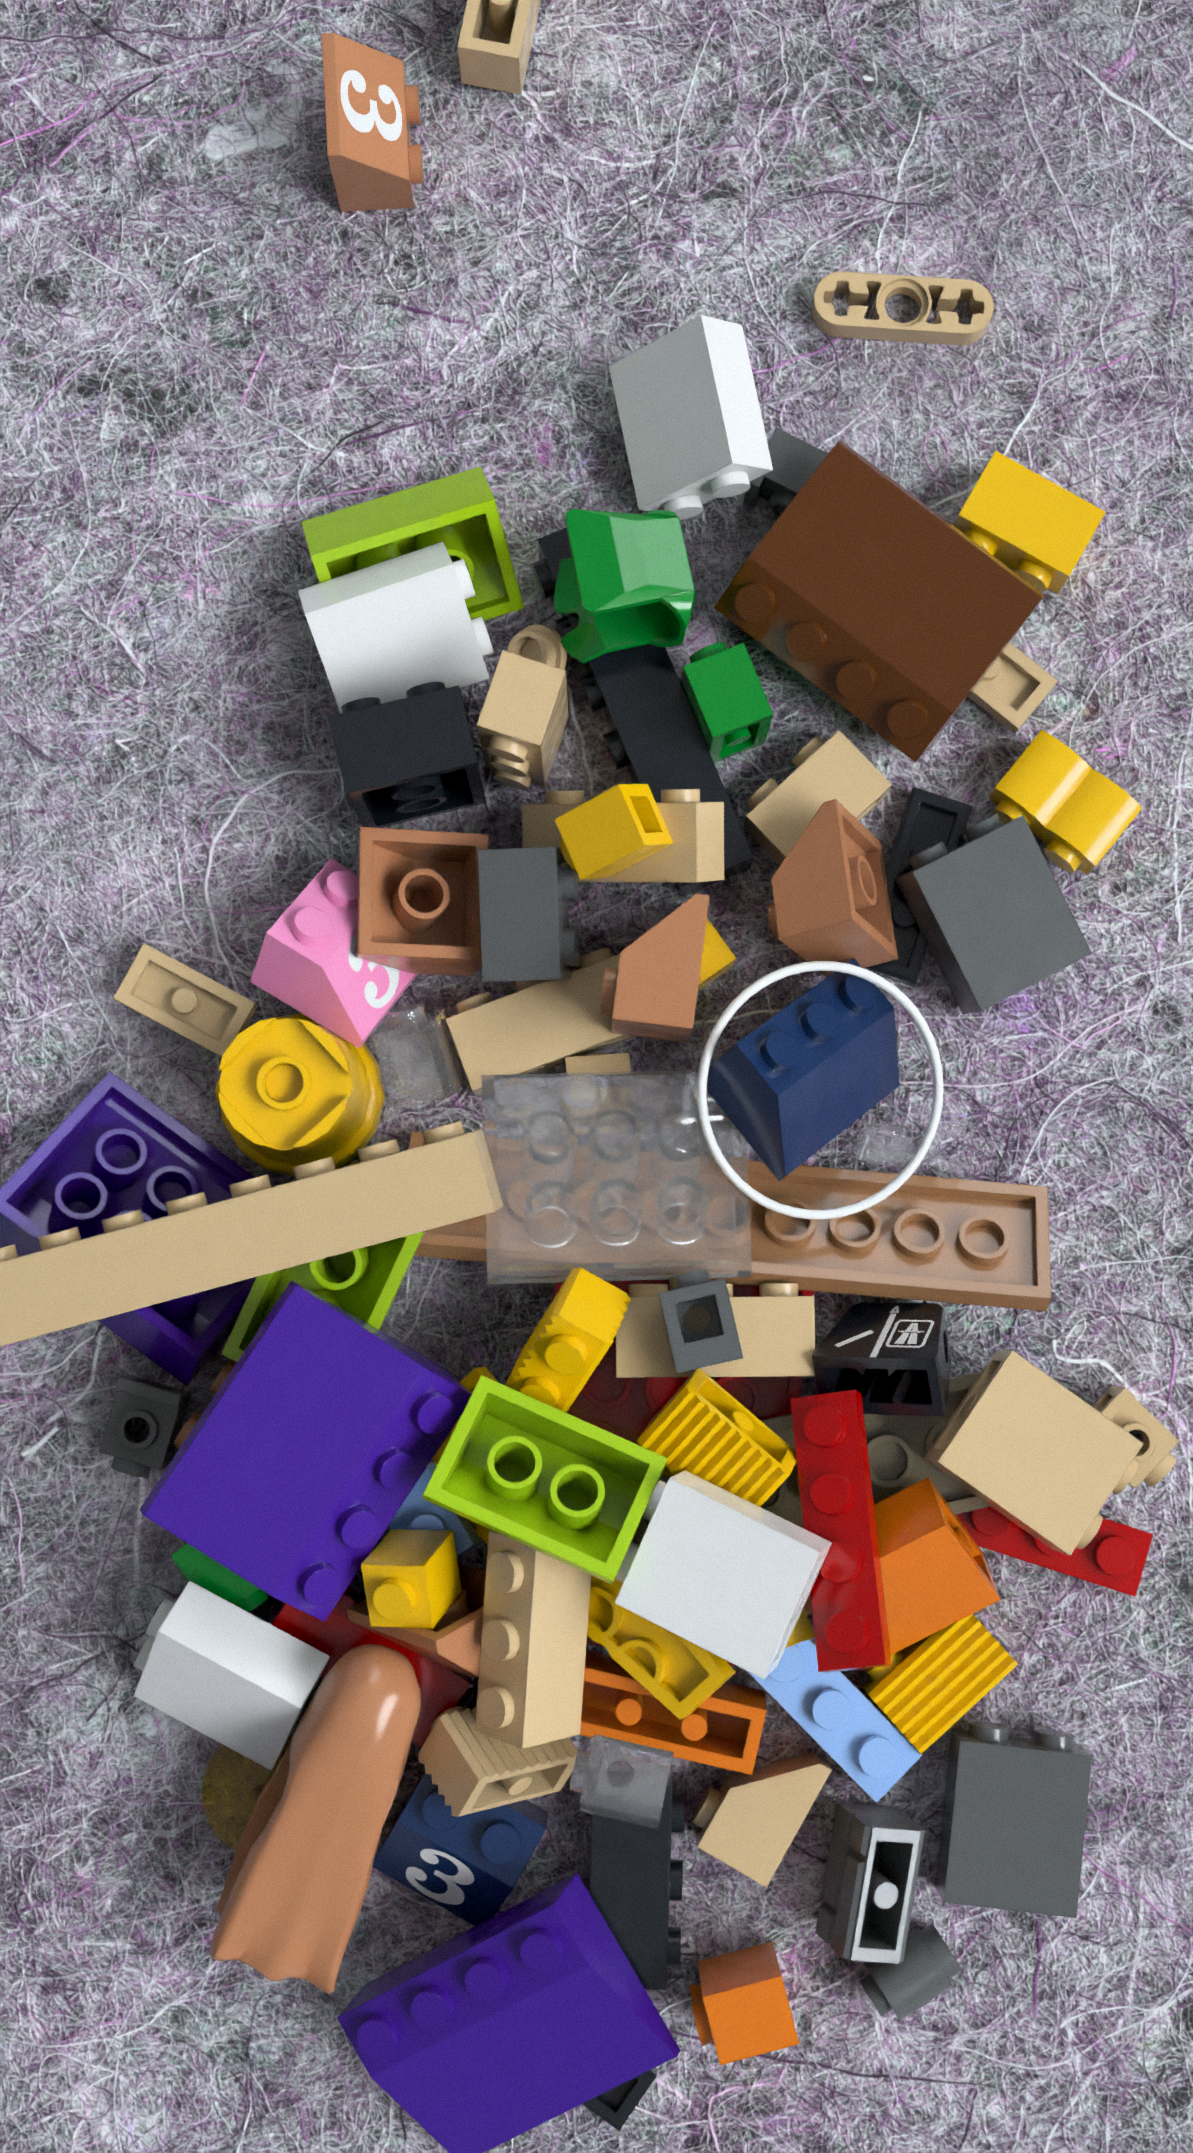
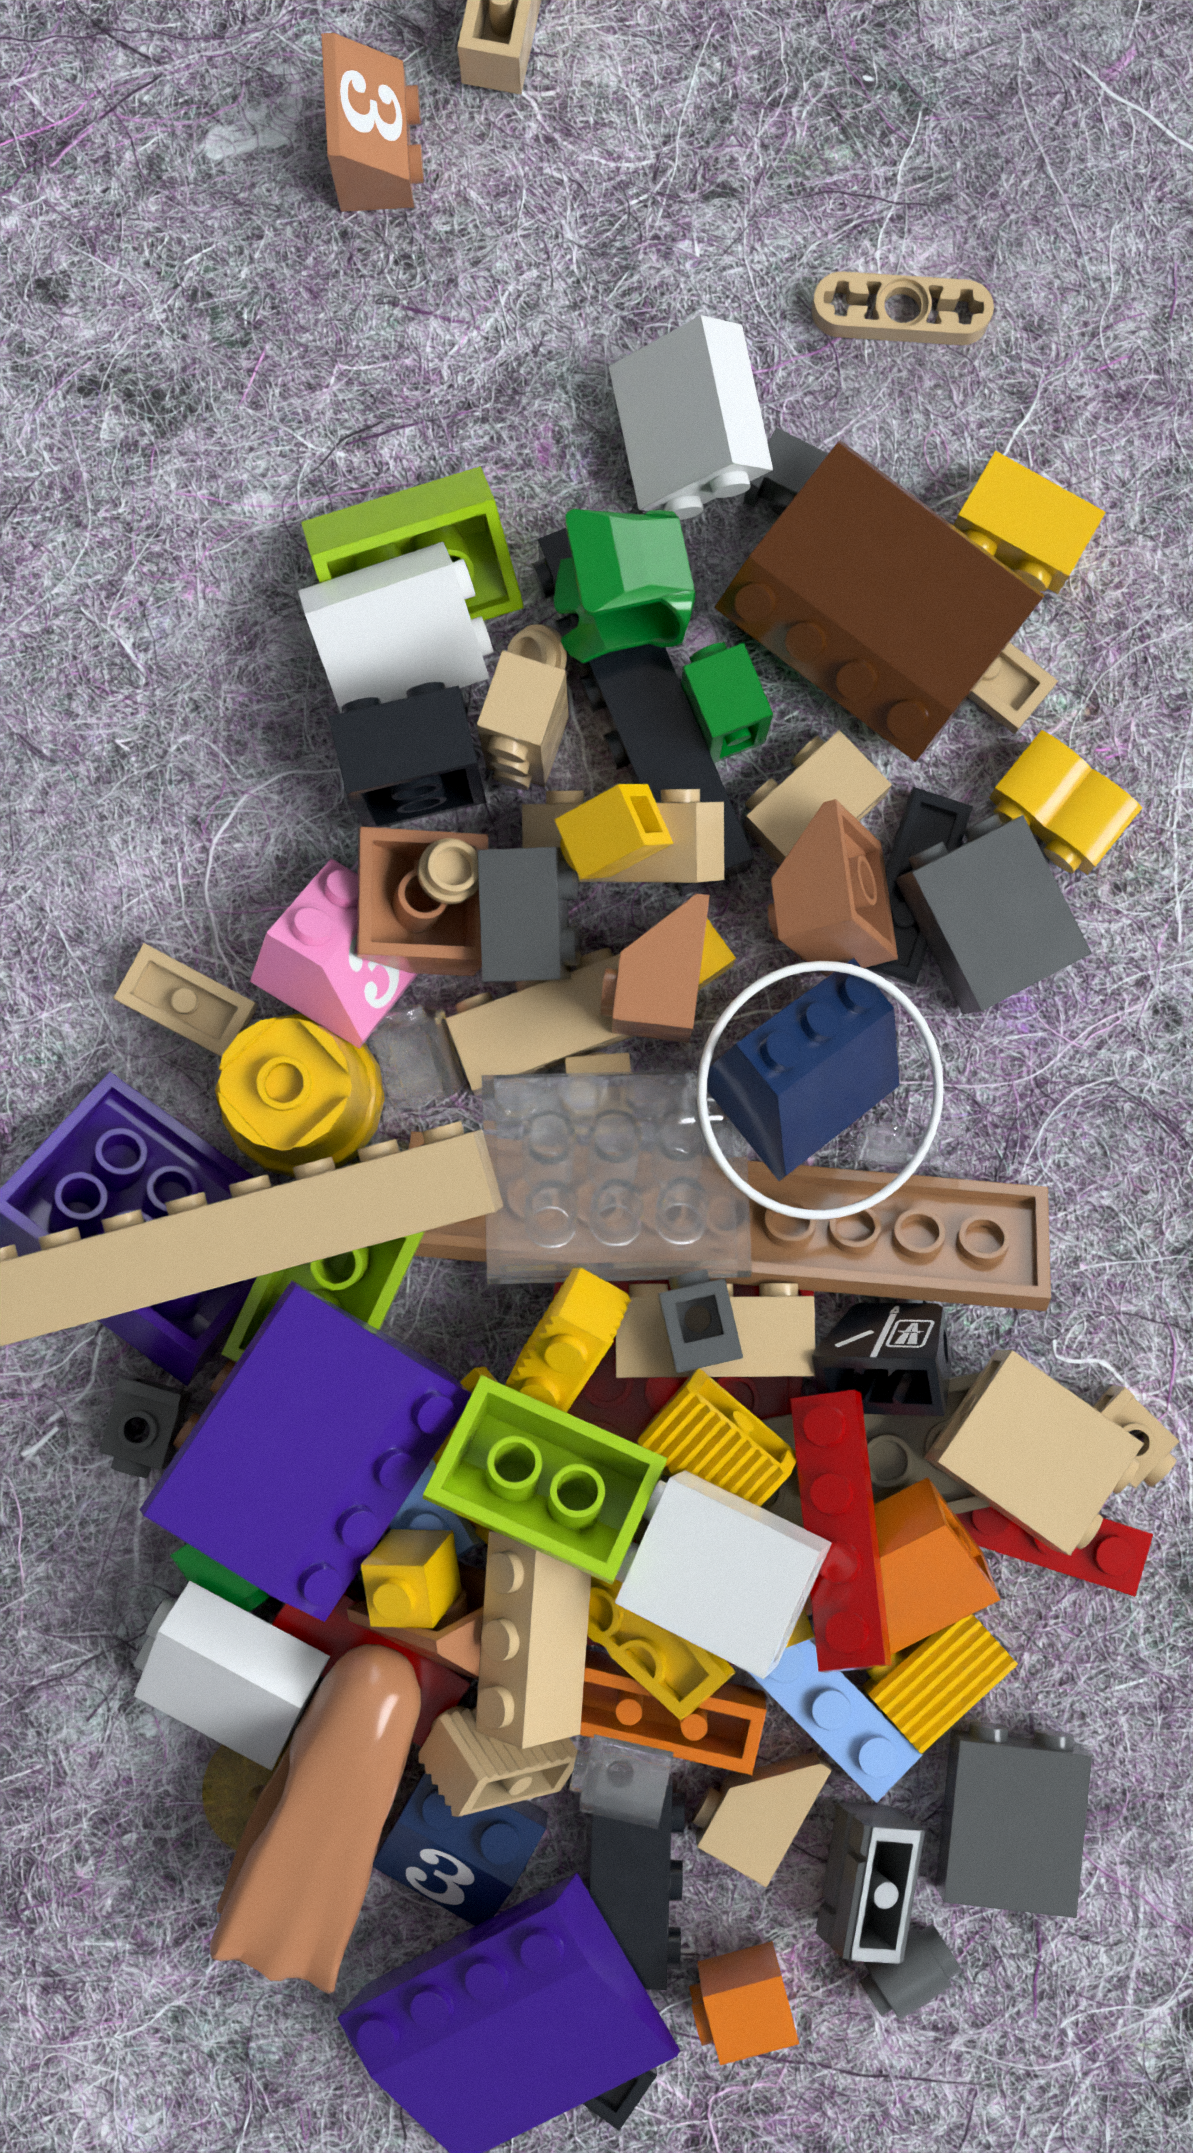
(449, 871): none -> tan plate

